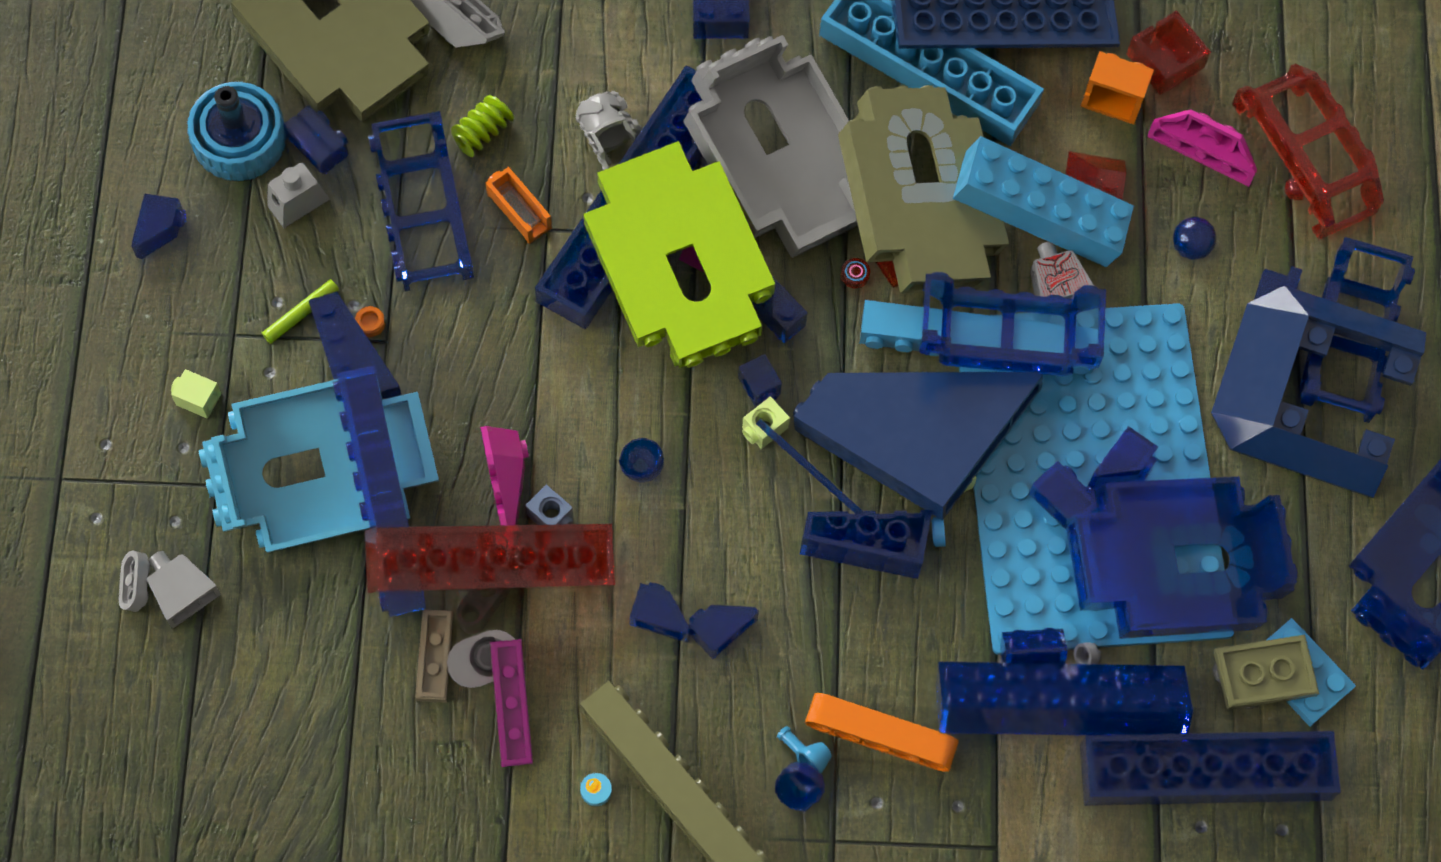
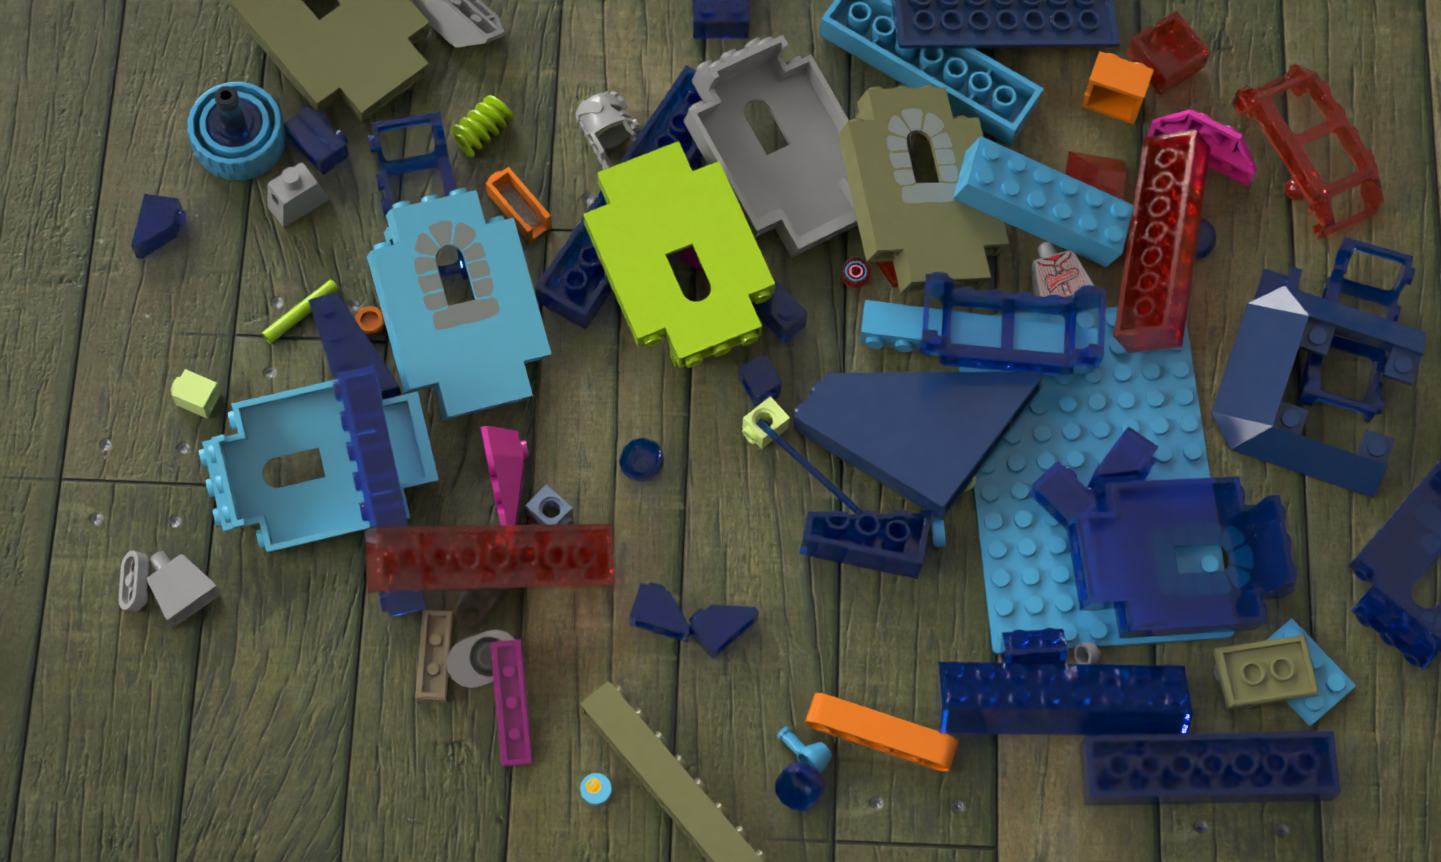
(469, 349): none -> medium azure panel
(1162, 242): none -> clear red brick

